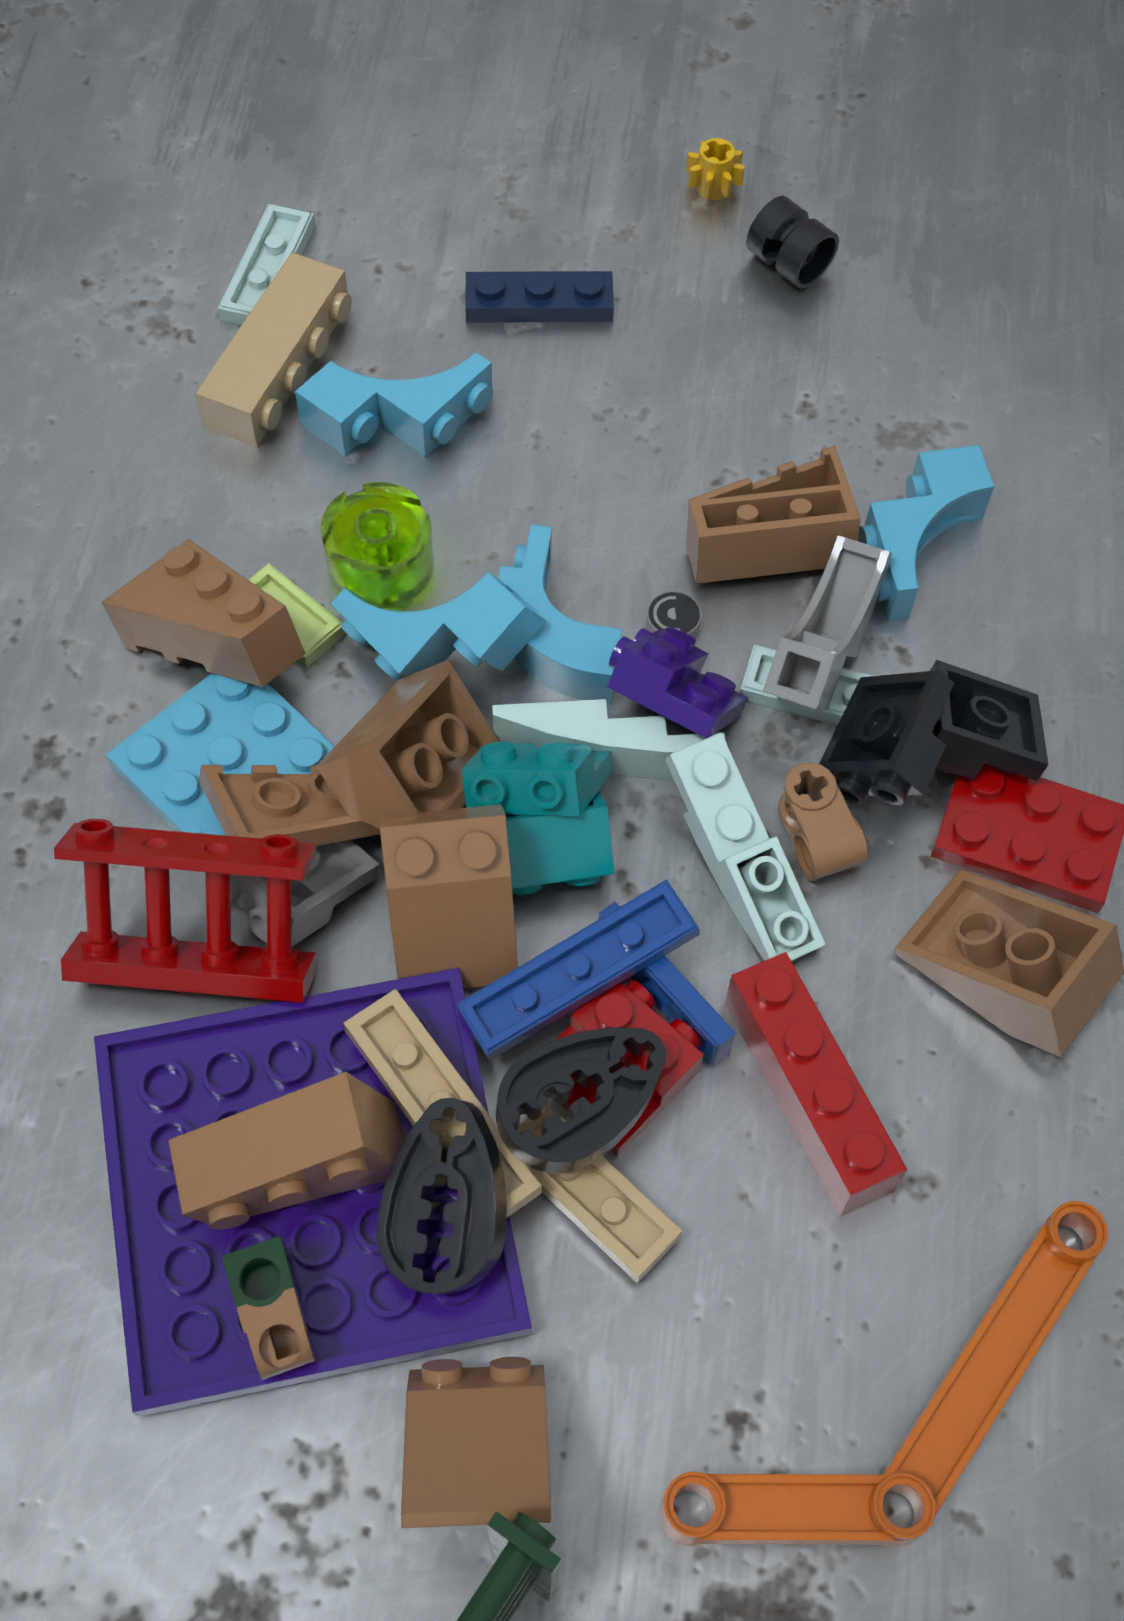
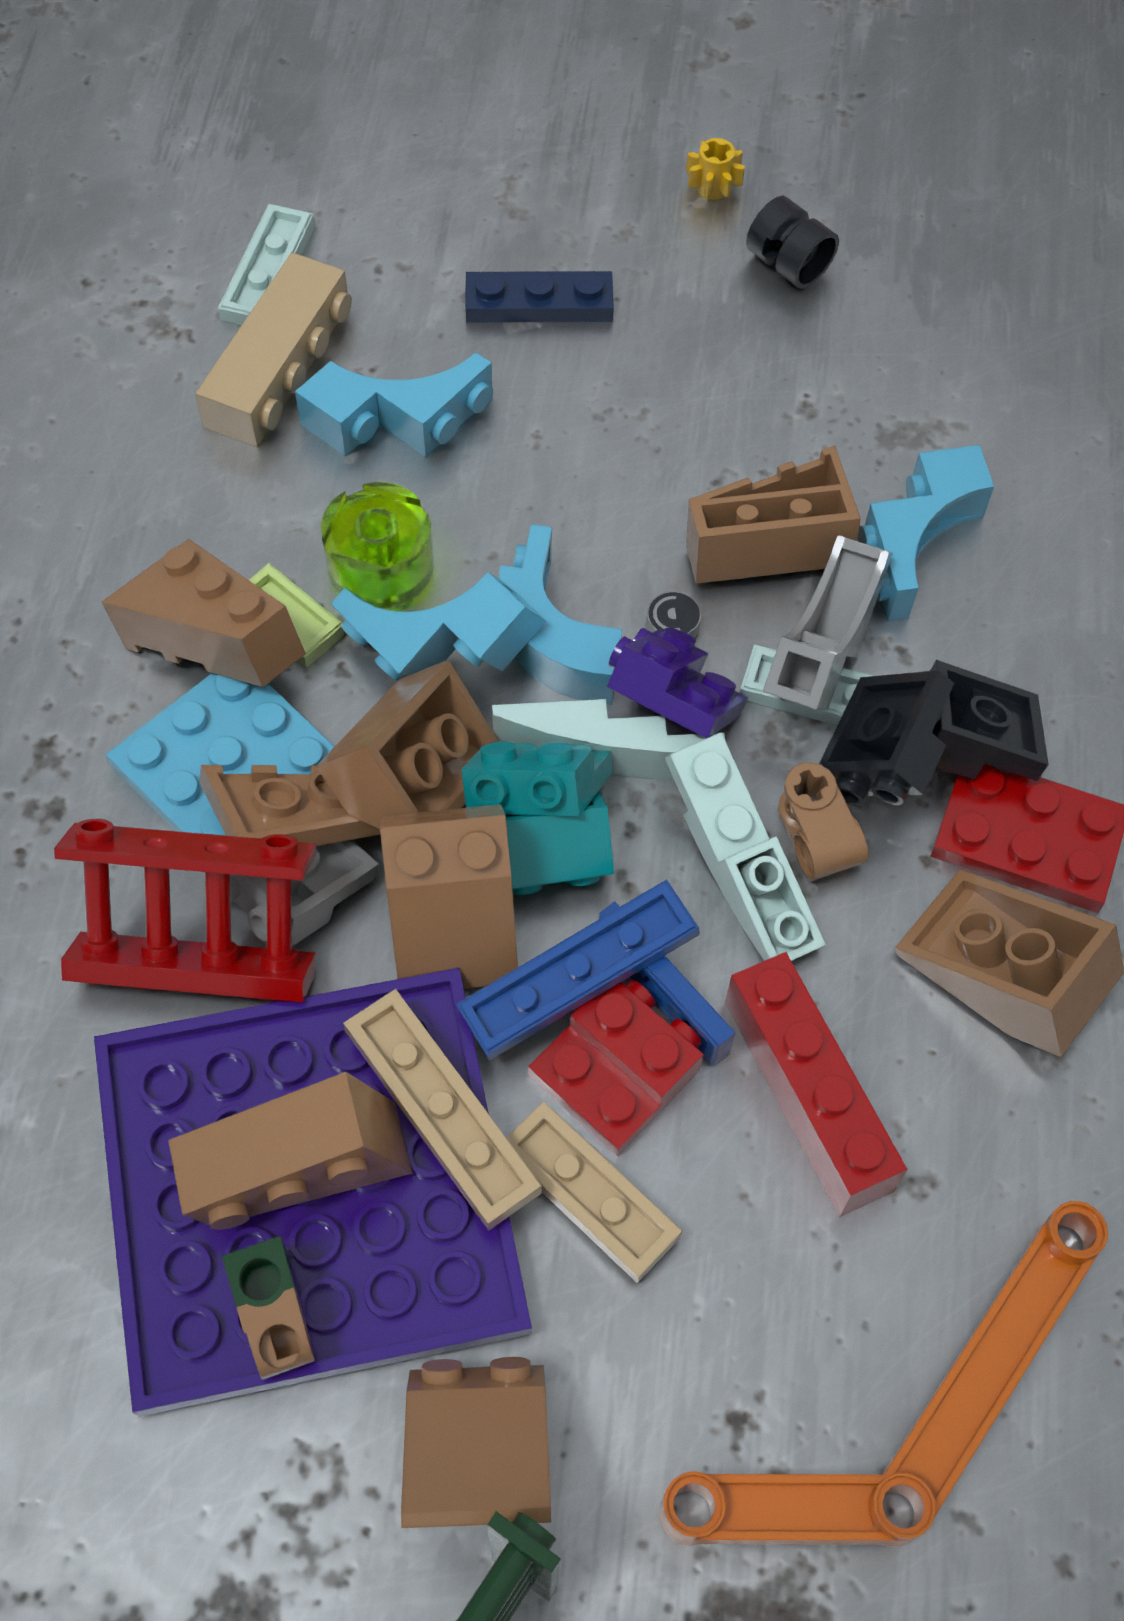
(409, 1205): black piece -> none
(590, 1128): black piece -> none

